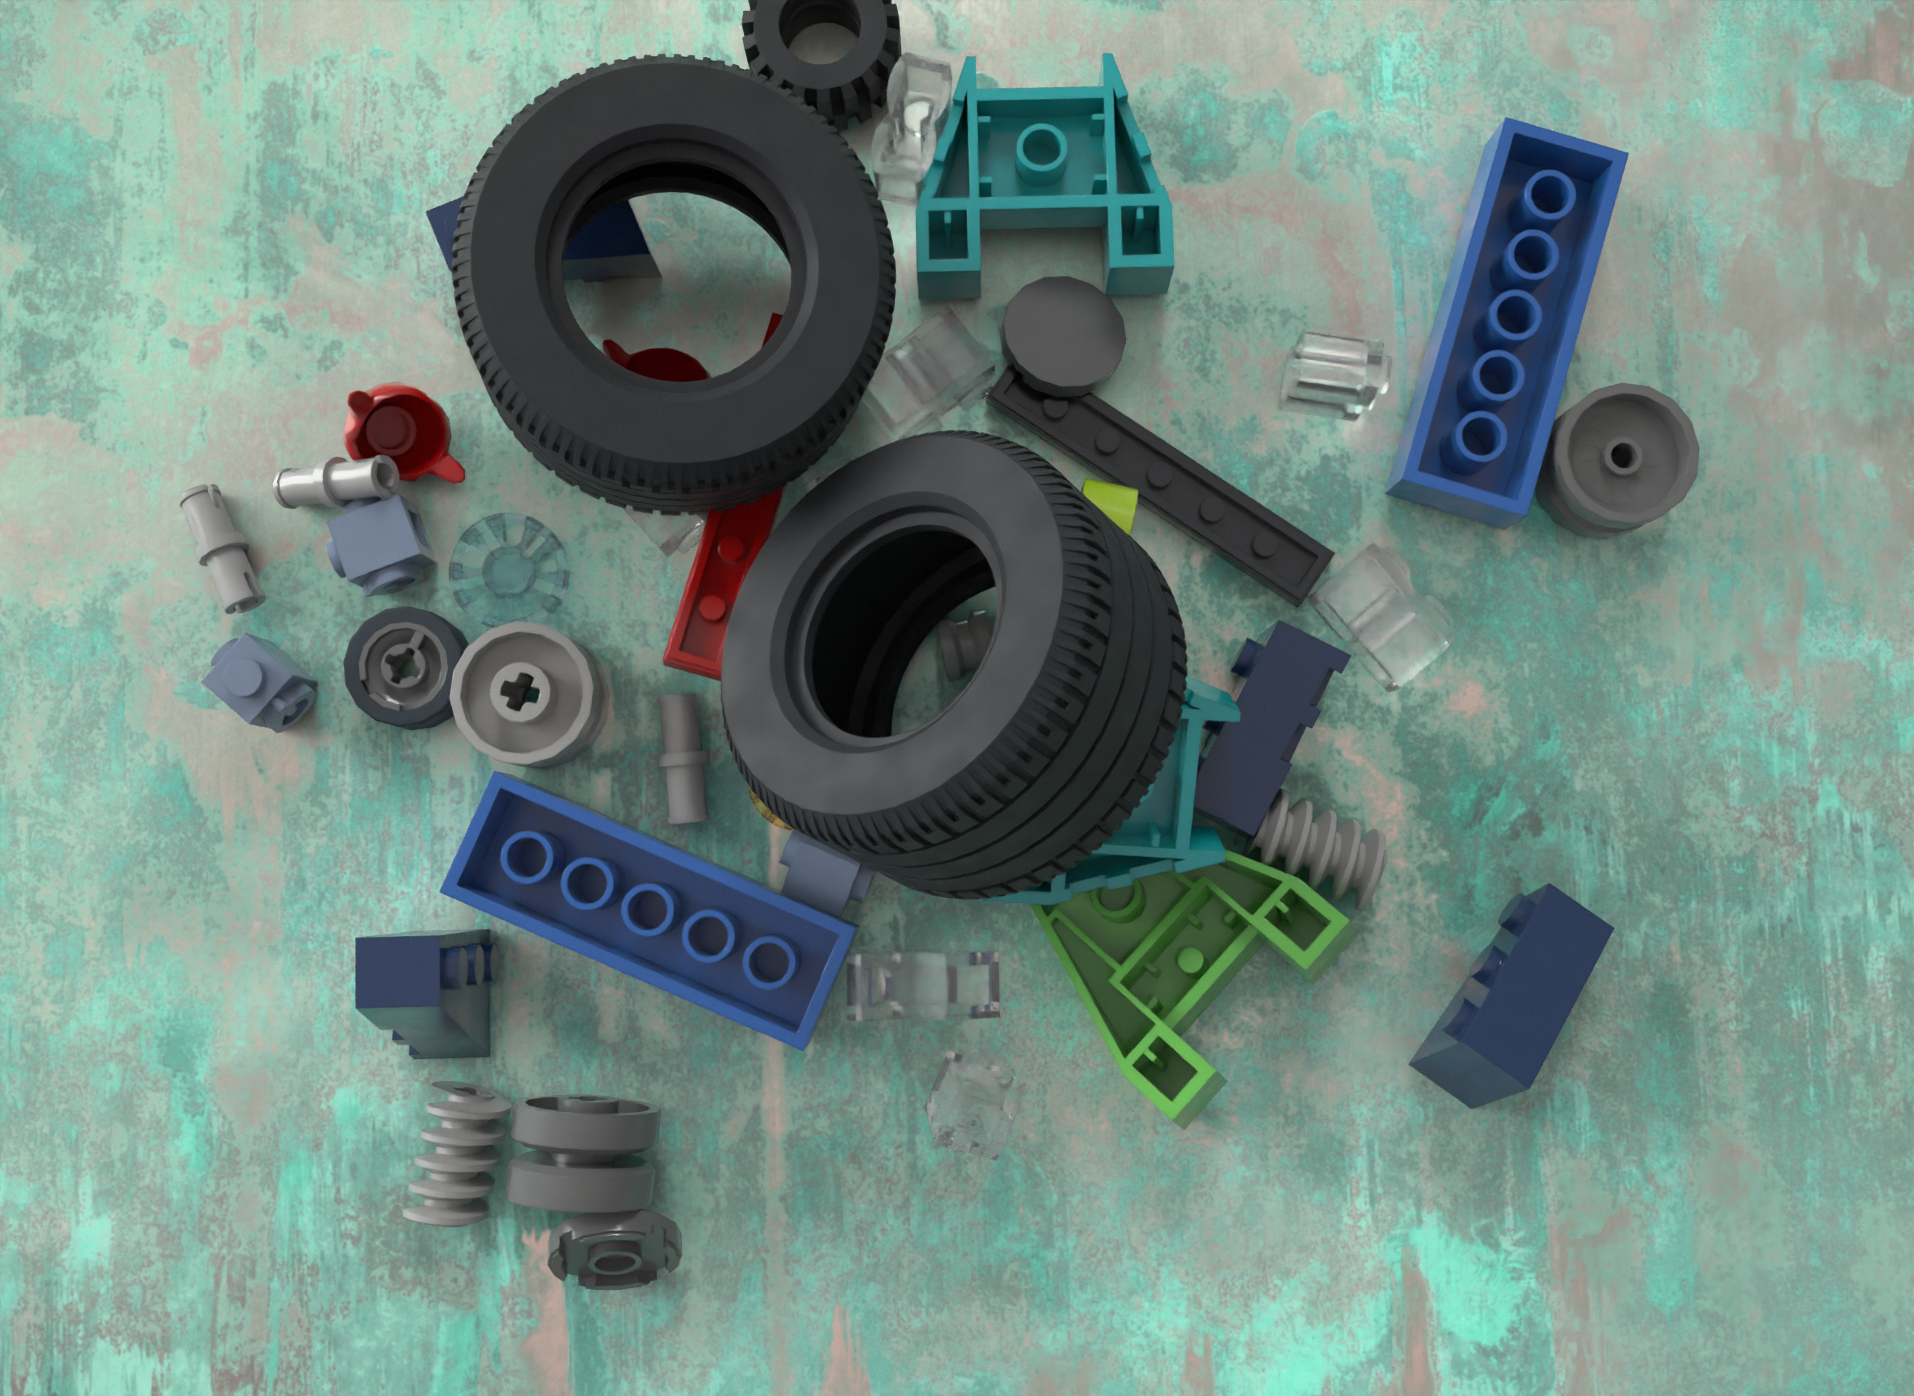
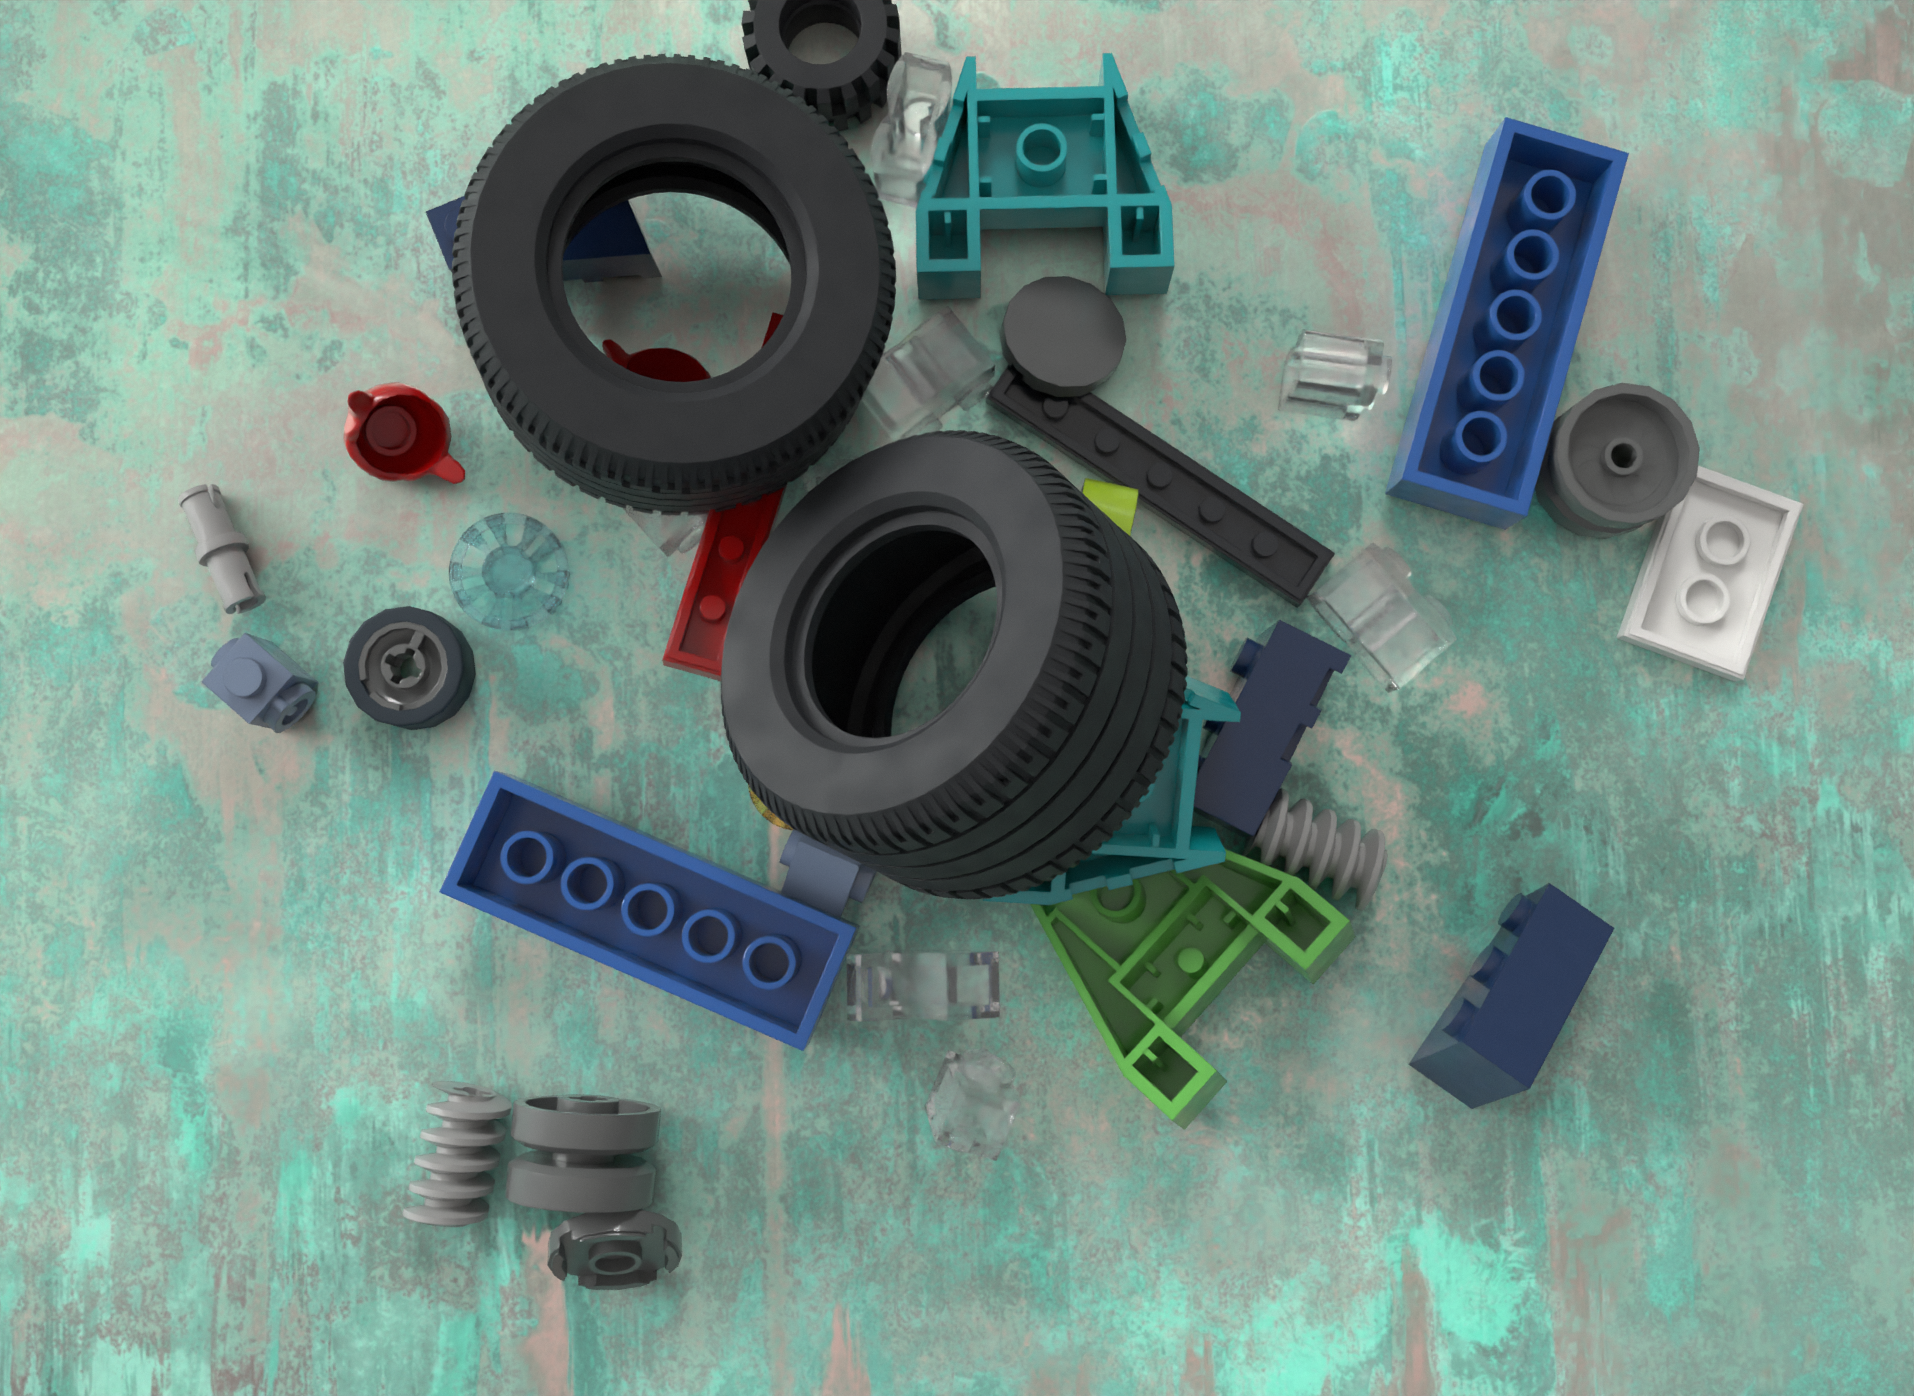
(336, 482): light grey pin -> none
(380, 545): sand blue brick -> none
(429, 989): dark blue wedge -> none
(493, 686): light grey wheel -> none
(683, 758): light grey pin -> none
(964, 643): light grey wheel -> none
(1711, 574): none -> white tile

